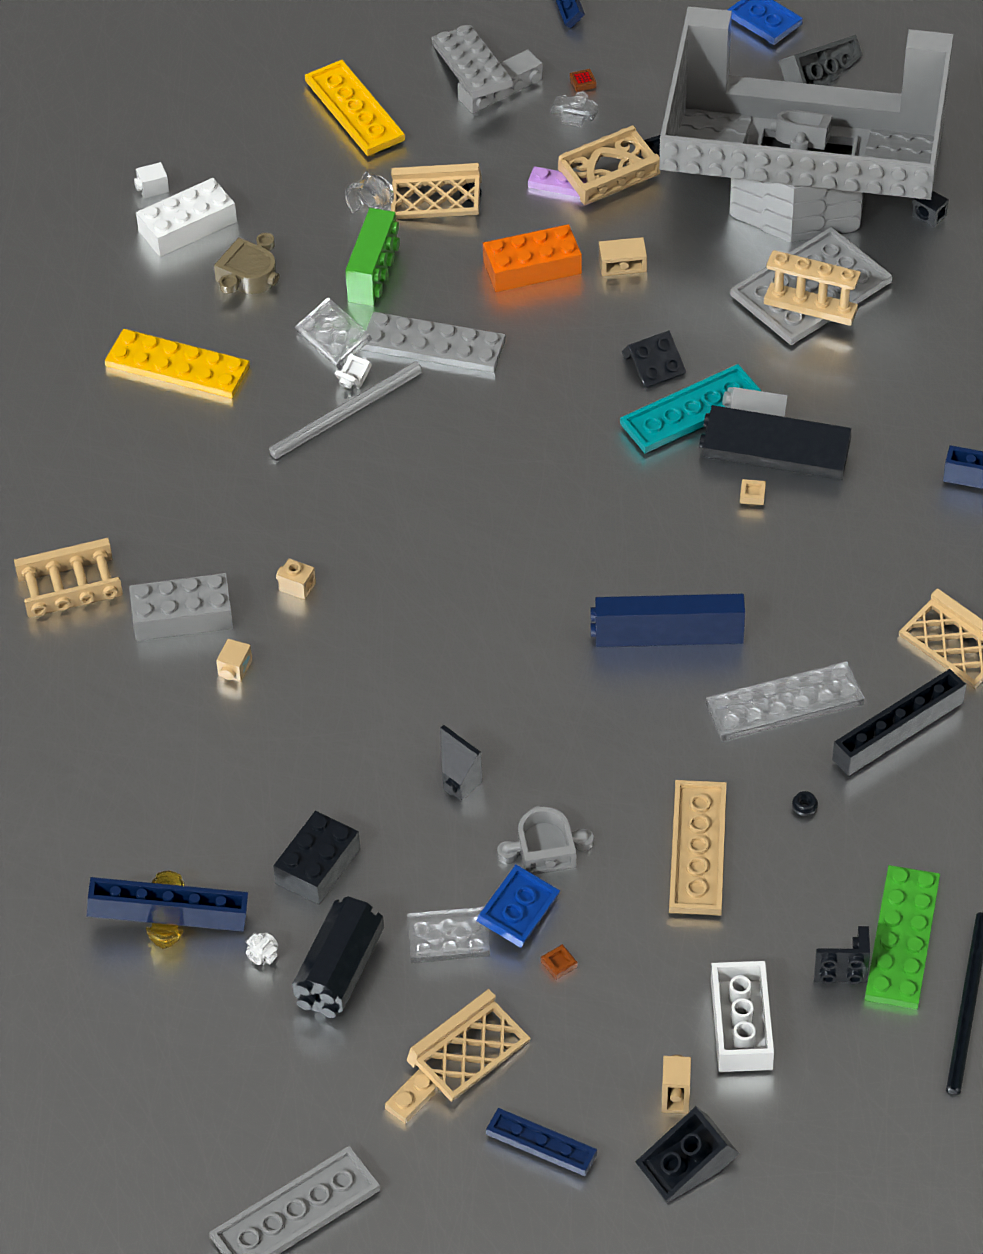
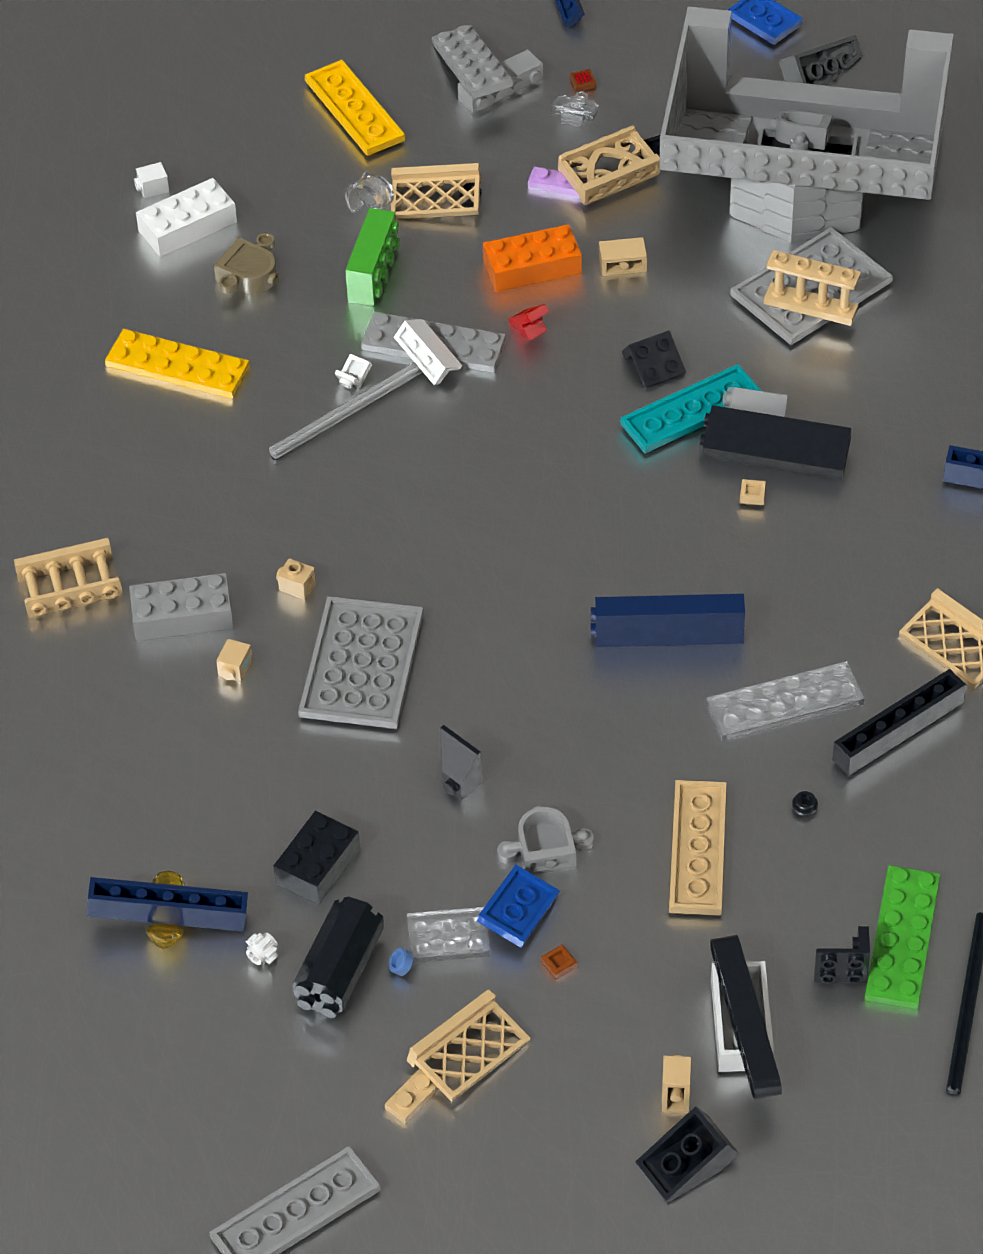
(333, 332): clear plate -> none
(361, 662): none -> light grey plate
(400, 961): none -> medium blue tile
(426, 350): none -> white panel
(530, 321): none -> red slope
(541, 1142): dark blue plate -> none
(745, 1017): none -> black beam
(931, 210): black brick -> none

